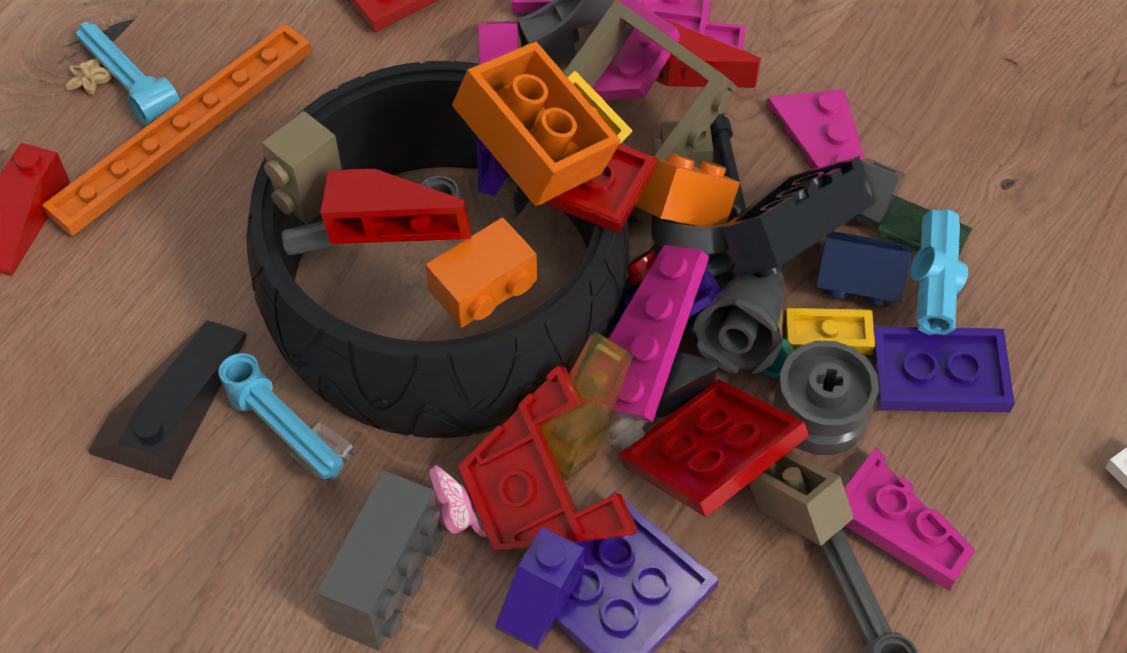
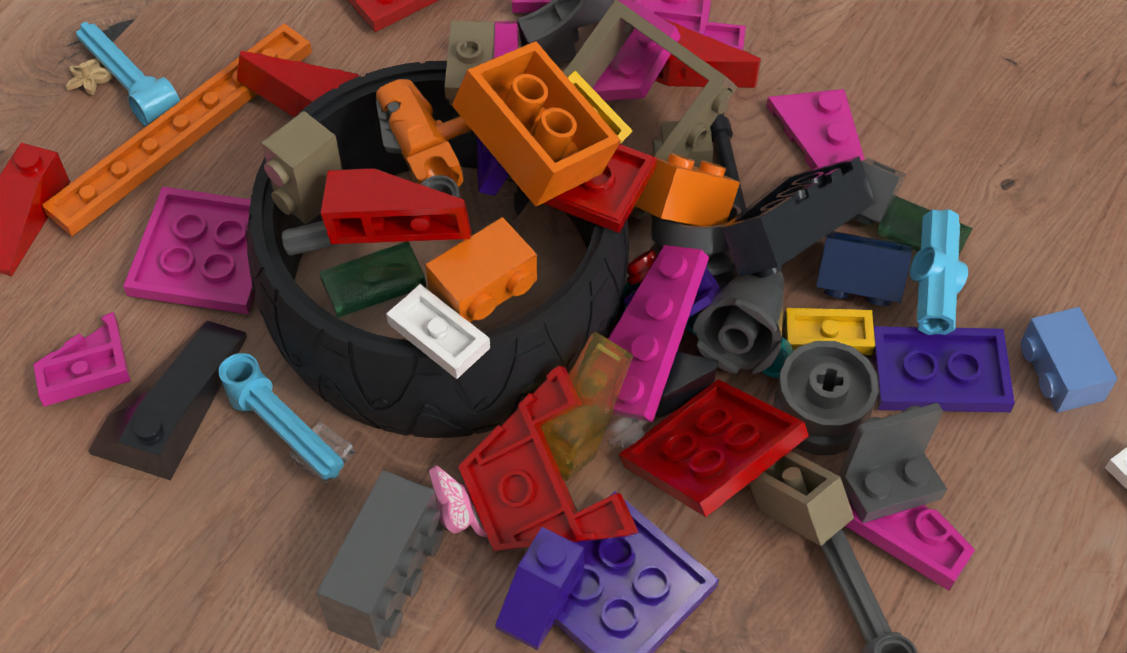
(83, 365): none -> dark pink wing
(194, 252): none -> dark pink plate
(288, 82): none -> red slope
(372, 279): none -> clear green plate
(413, 132): none -> orange piece
(438, 331): none -> white plate
(468, 47): none -> dark tan brick
(888, 464): none -> dark grey bracket
(1067, 360): none -> medium blue brick

